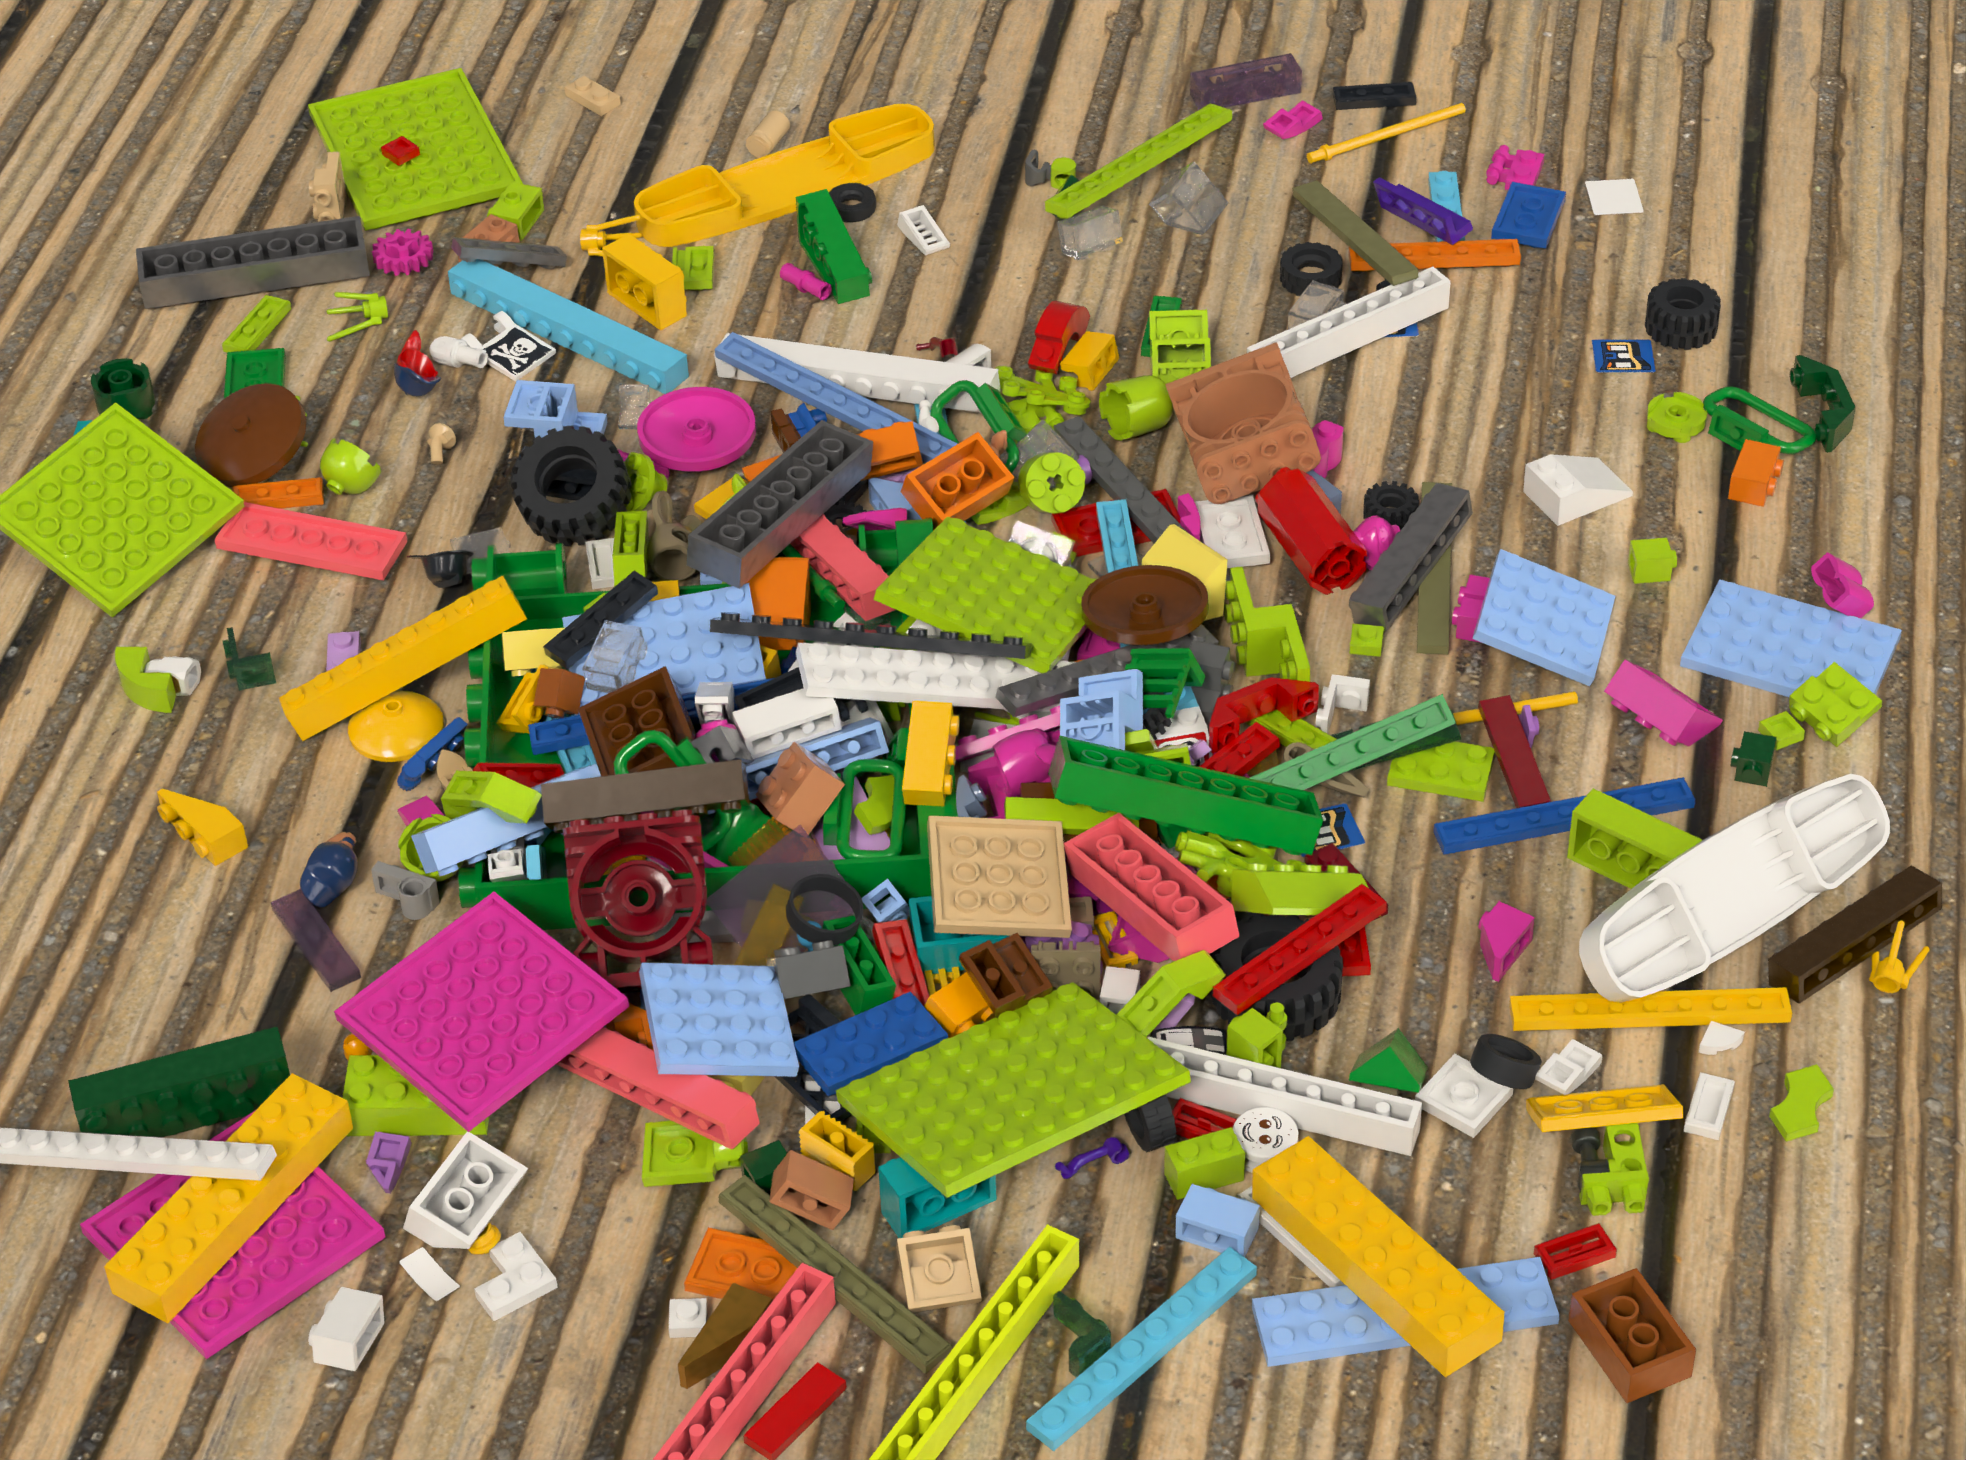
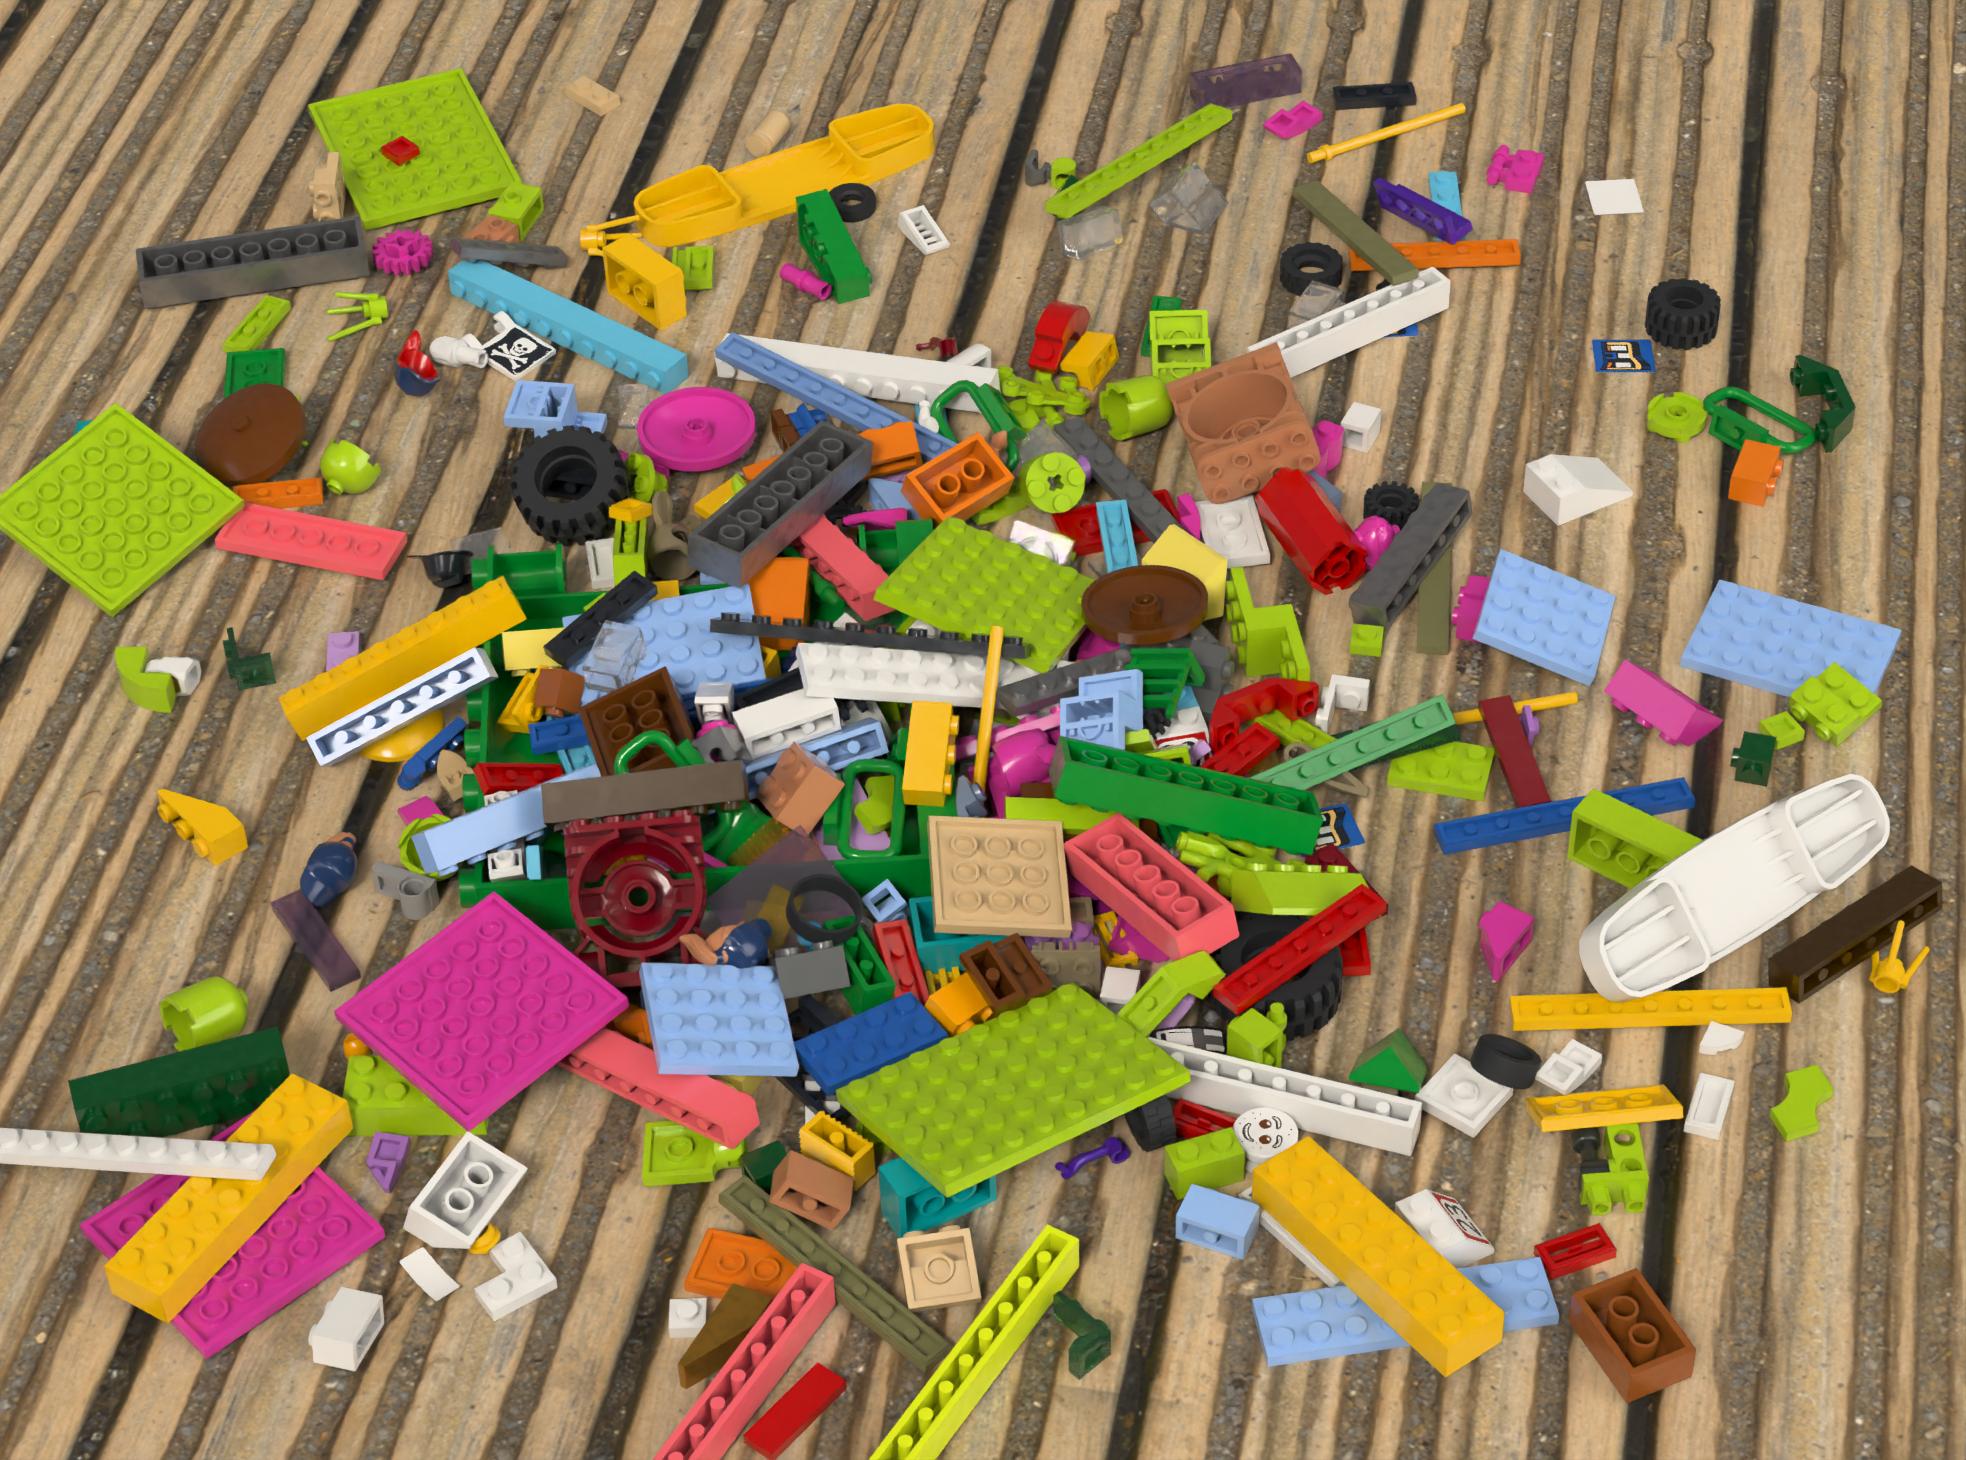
(126, 385): dark green brick -> none
(205, 1012): none -> lime cylinder
(402, 707): none -> brick
(440, 438): tan plate -> none
(489, 790): lime slope -> none
(630, 510): none -> yellow tile
(733, 945): none -> dark blue hair
(988, 706): none -> yellow bar
(1140, 1349): medium azure plate -> none
(1361, 426): none -> white brick
(1445, 1227): none -> white slope
(1529, 214): blue plate -> none
(1651, 560): lime brick -> none
(1842, 586): dark pink brick -> none

